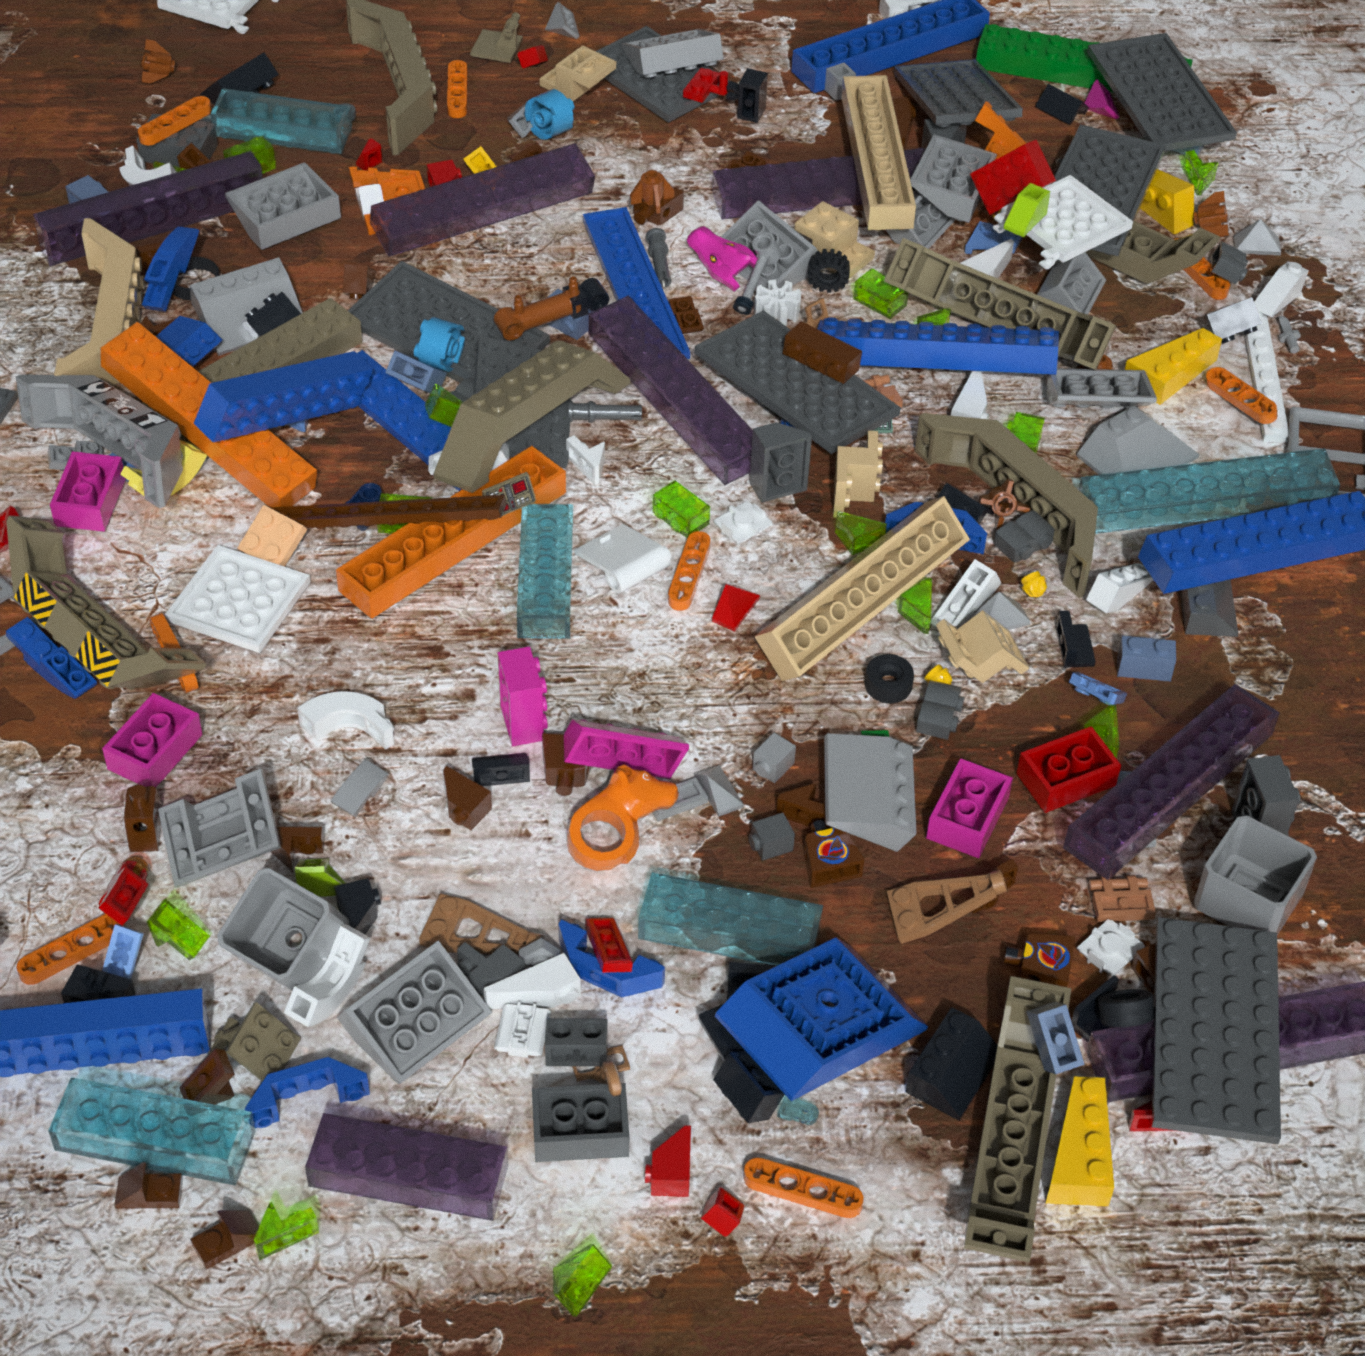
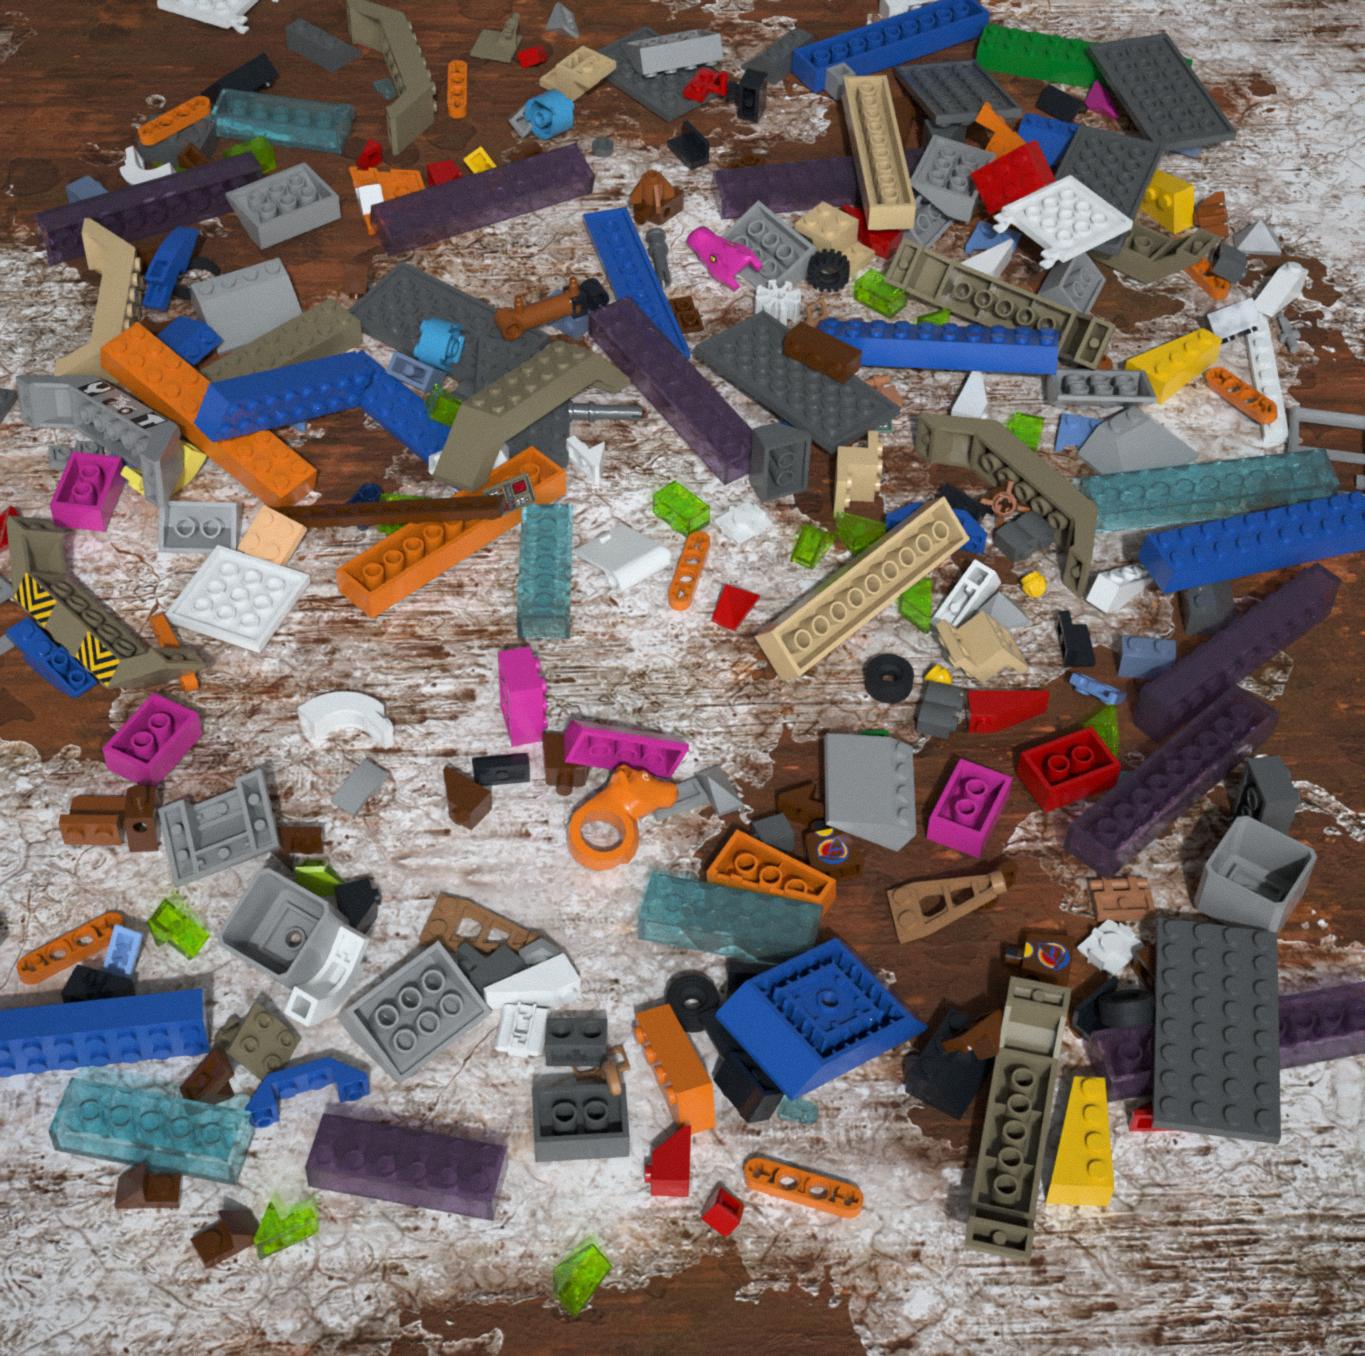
(94, 821): none -> dark orange bracket
(125, 889): red plate -> none
(156, 62): dark orange brick -> none
(199, 526): none -> light grey slope
(273, 314): black brick -> none
(319, 46): none -> dark grey slope
(385, 88): none -> clear light blue piece
(602, 147): none -> dark grey tile
(608, 945): red tile -> none
(645, 974): blue slope -> none
(676, 1068): none -> orange wedge
(690, 147): none -> black panel
(692, 988): none -> black tyre
(765, 870): none -> orange wedge
(767, 254): light grey piece -> none
(774, 758): light grey brick -> none
(777, 56): none -> dark grey slope
(812, 546): none -> clear neon green slope
(883, 242): none -> red slope
(979, 1034): none -> reddish brown slope
(998, 709): none -> red slope
(1027, 210): lime slope -> none
(1052, 135): none -> blue slope
(1055, 1037): sand blue brick -> none
(1075, 430): none -> medium blue wing
(1199, 173): clear neon green slope -> none
(1235, 652): none -> clear purple brick

